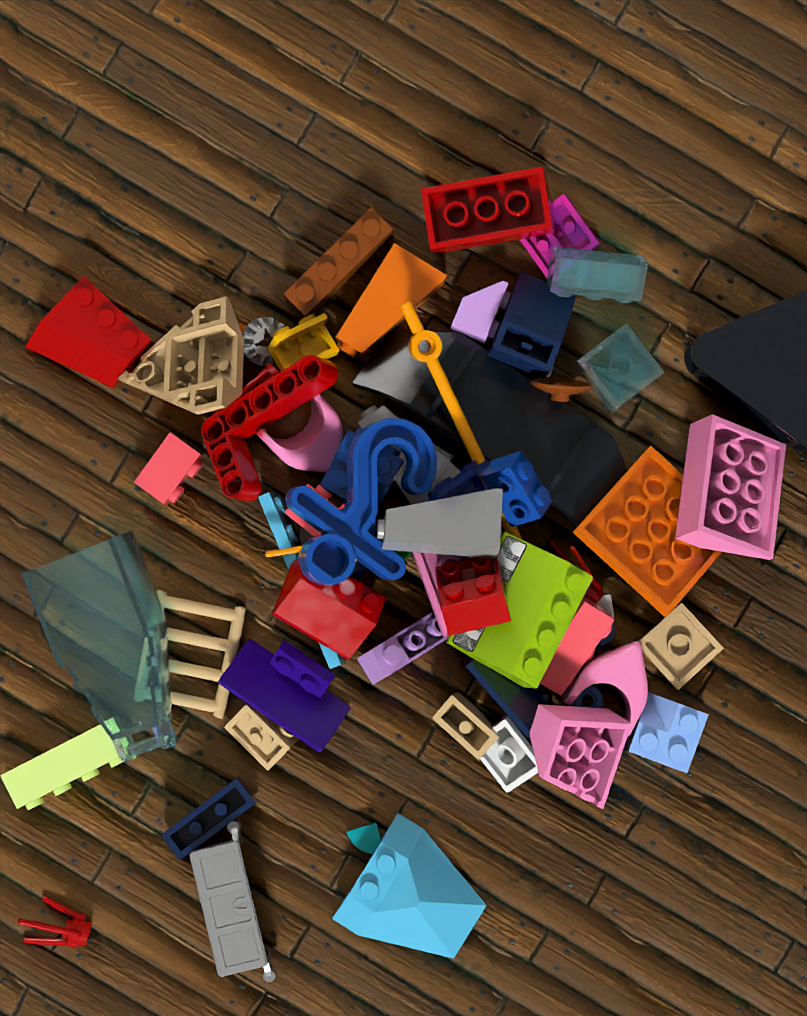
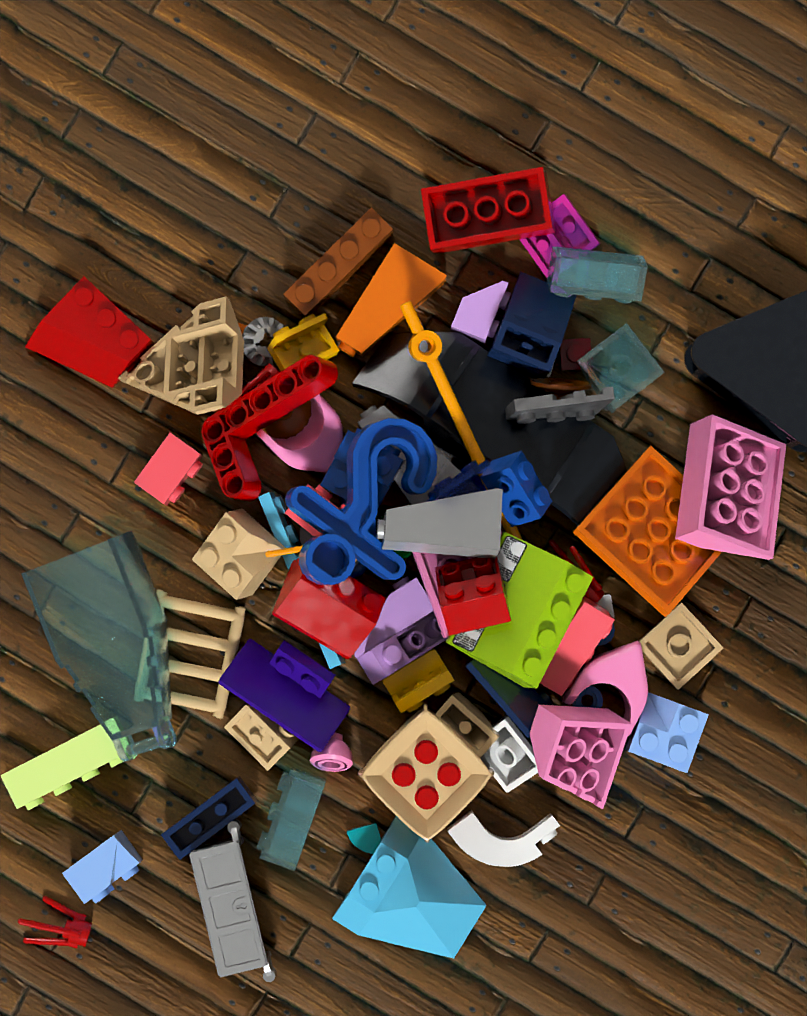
(97, 871): none -> light blue slope
(237, 552): none -> tan slope
(291, 818): none -> clear light blue brick
(334, 757): none -> bright pink brick
(399, 611): none -> lavender slope
(418, 681): none -> yellow bracket
(425, 774): none -> tan piece
(497, 850): none -> white arch
(547, 406): none -> flat silver wing
(571, 351): none -> dark red plate

